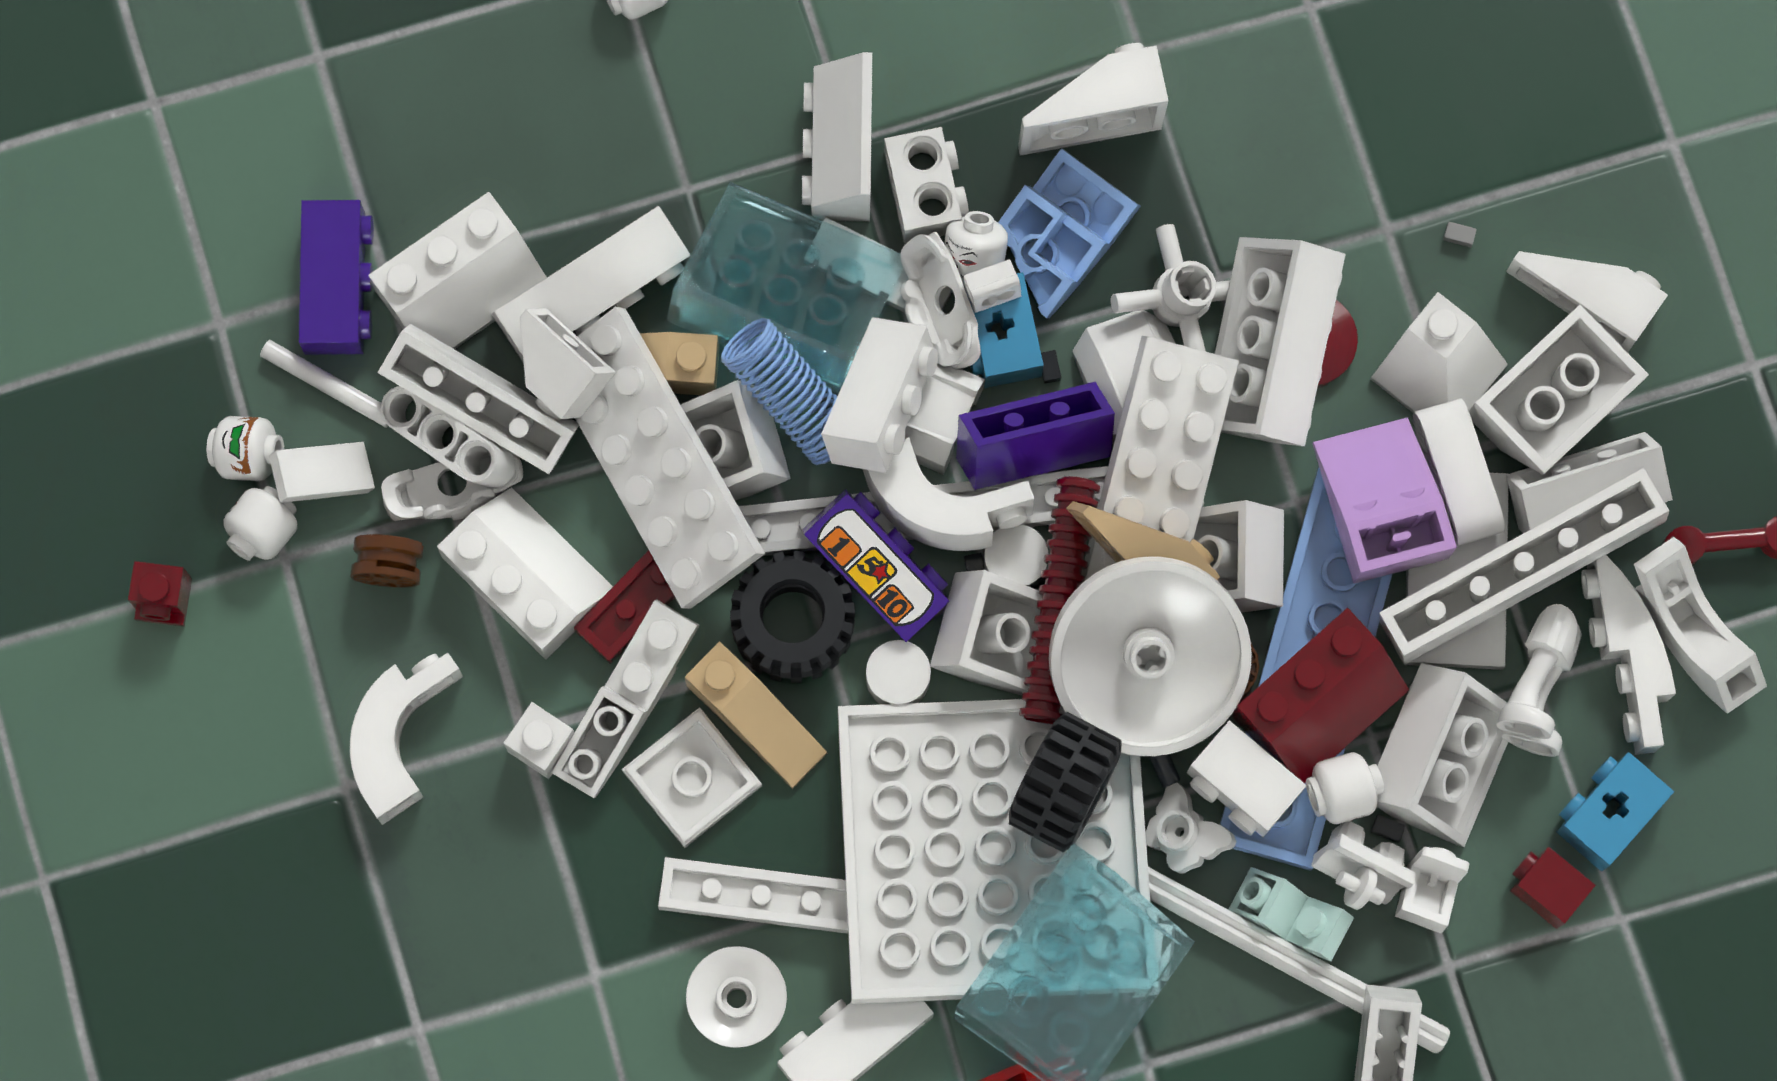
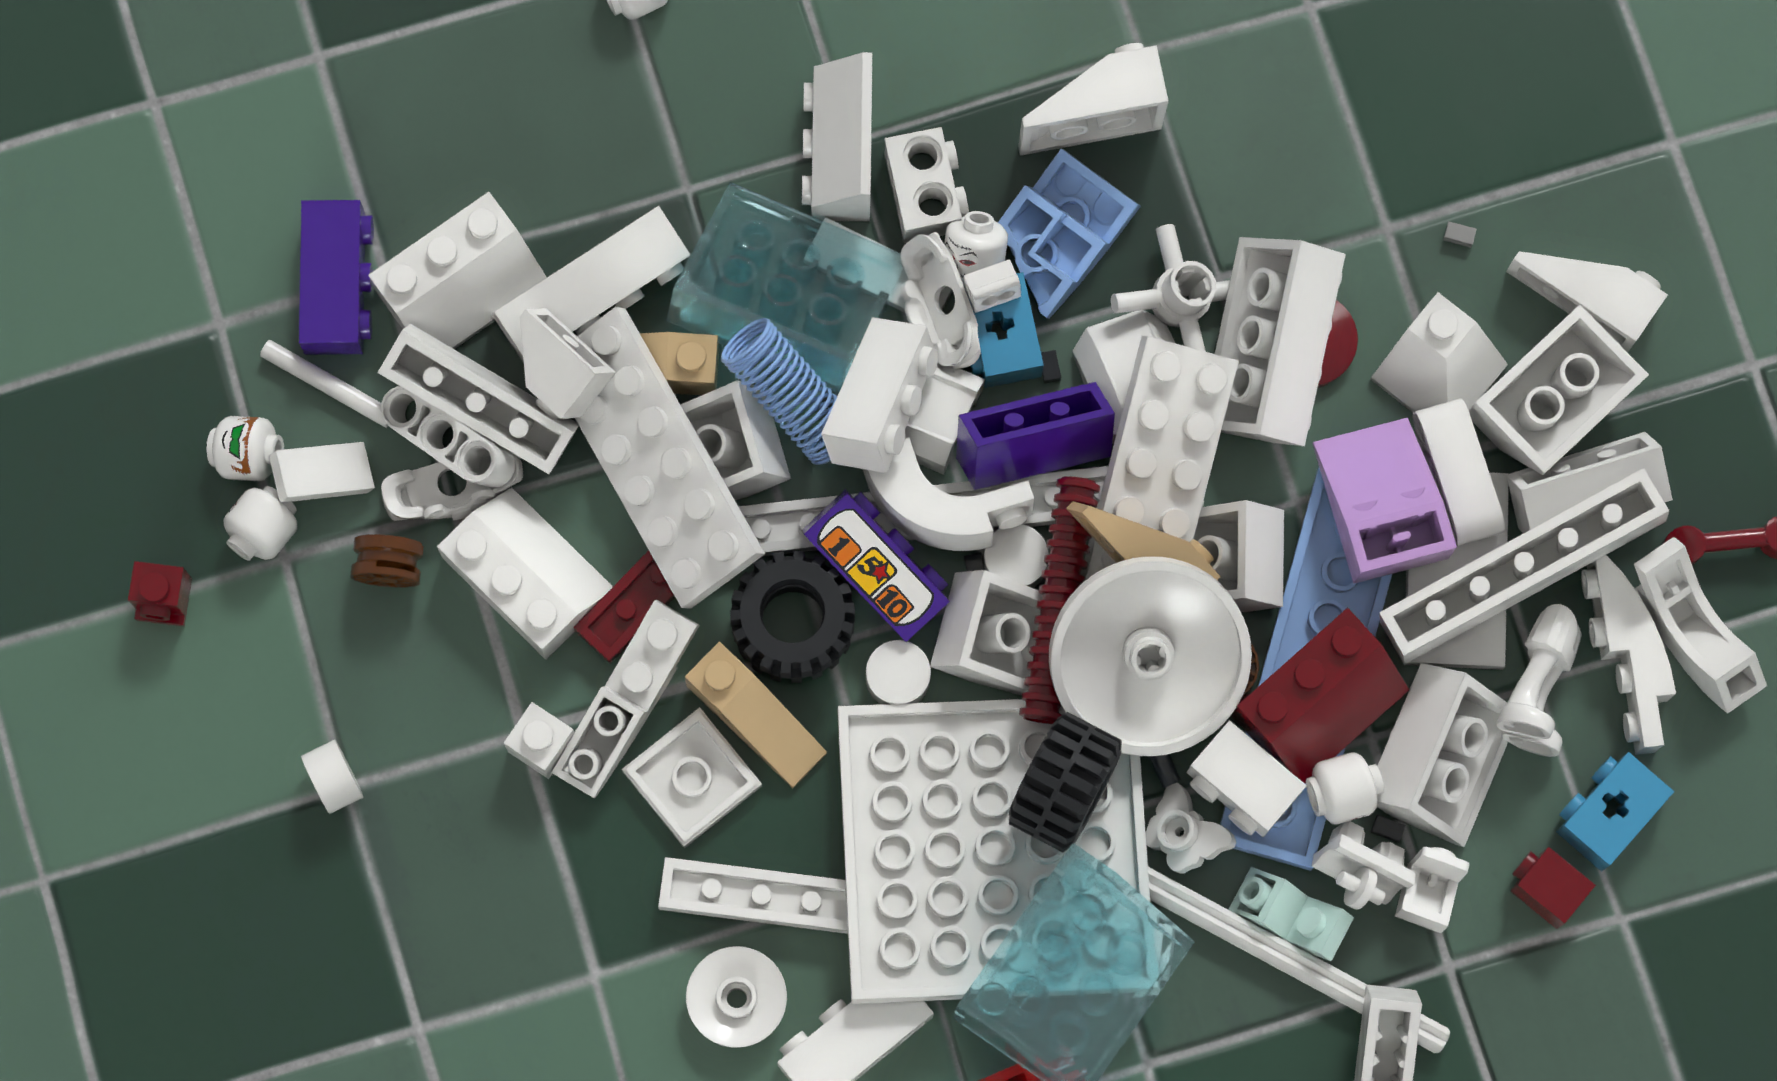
(332, 776): none -> white piece
(378, 731): white arch -> none

